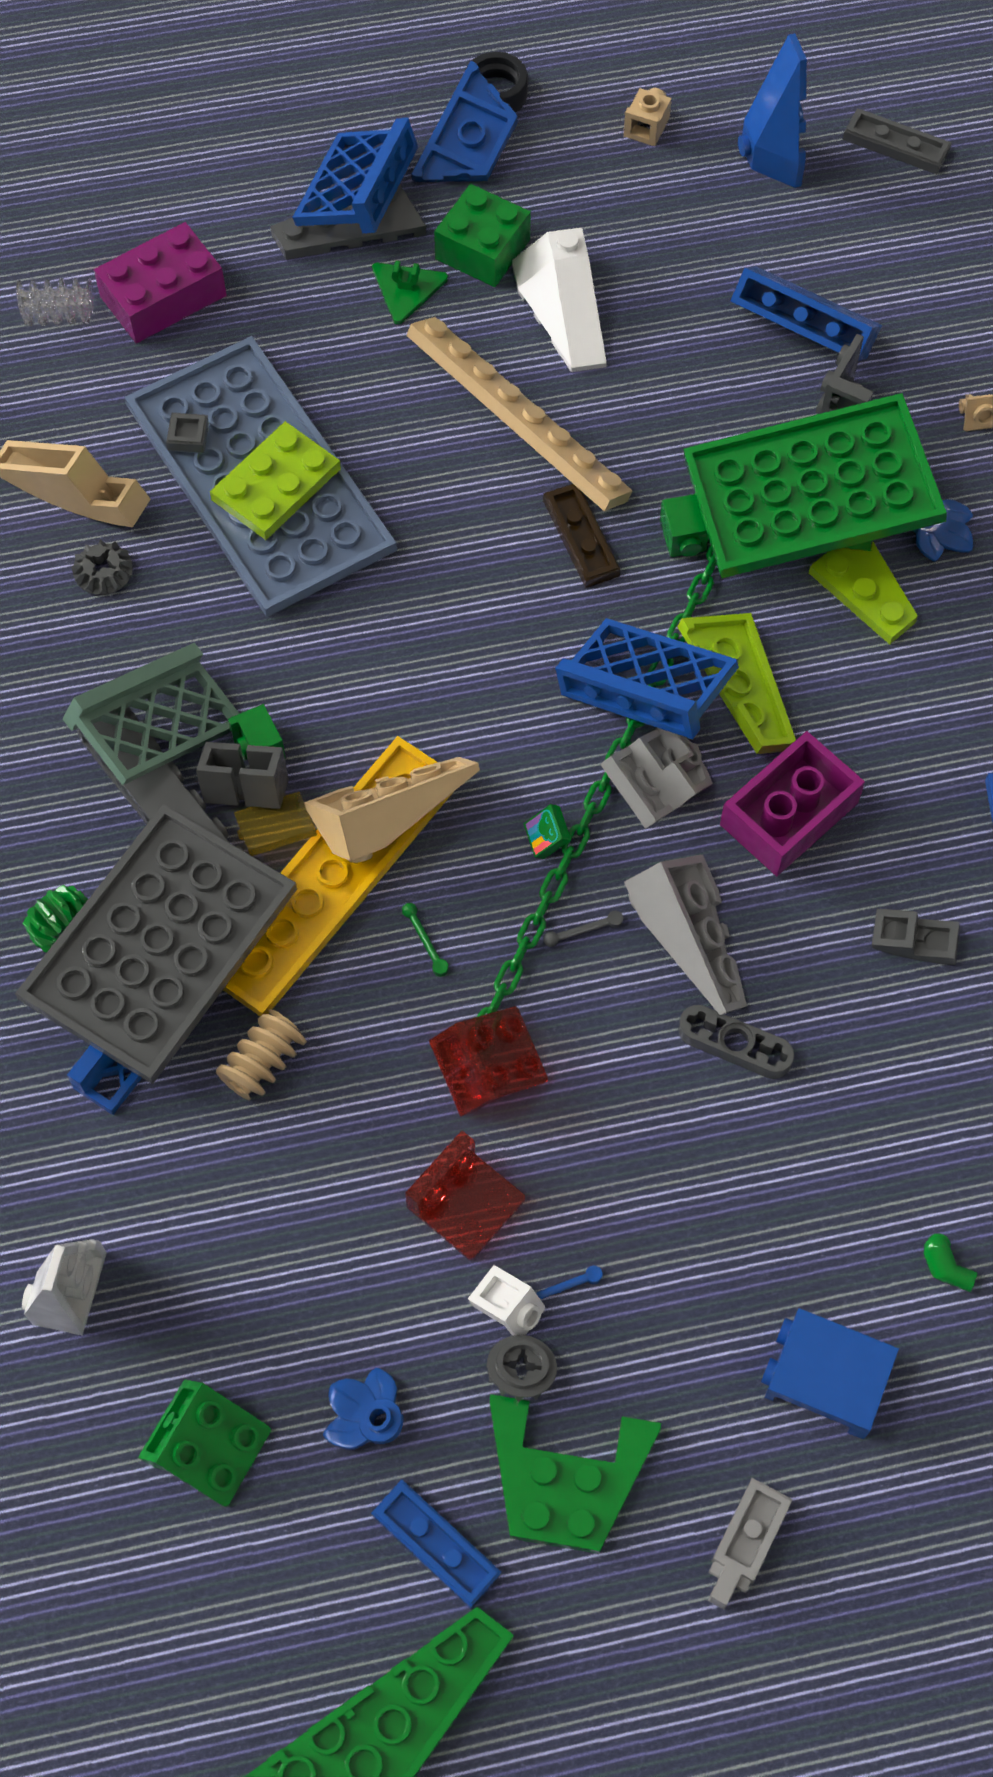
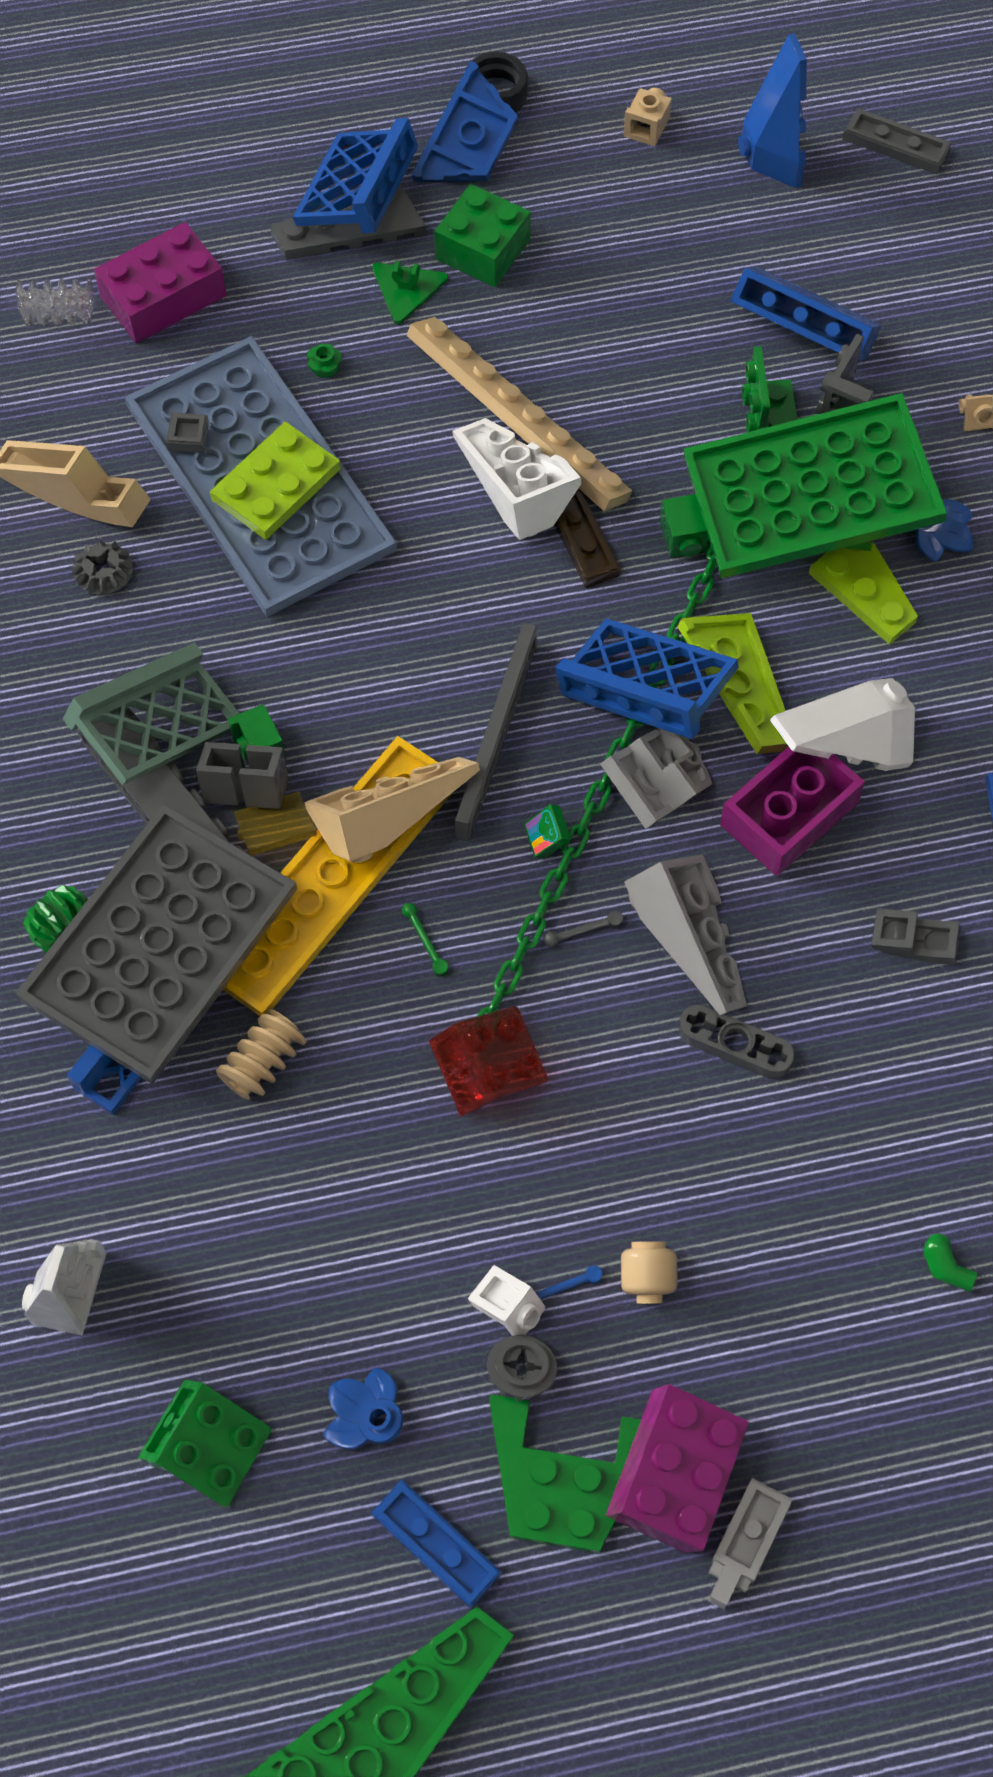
(323, 366): none -> green plate
(463, 1198): clear red bracket -> none
(496, 732): none -> dark grey tile
(519, 478): none -> white wedge
(560, 290): white wedge -> none
(649, 1271): none -> tan head
(677, 1469): none -> magenta brick
(768, 401): none -> green bracket
(830, 1371): blue panel -> none
(860, 722): none -> white wedge

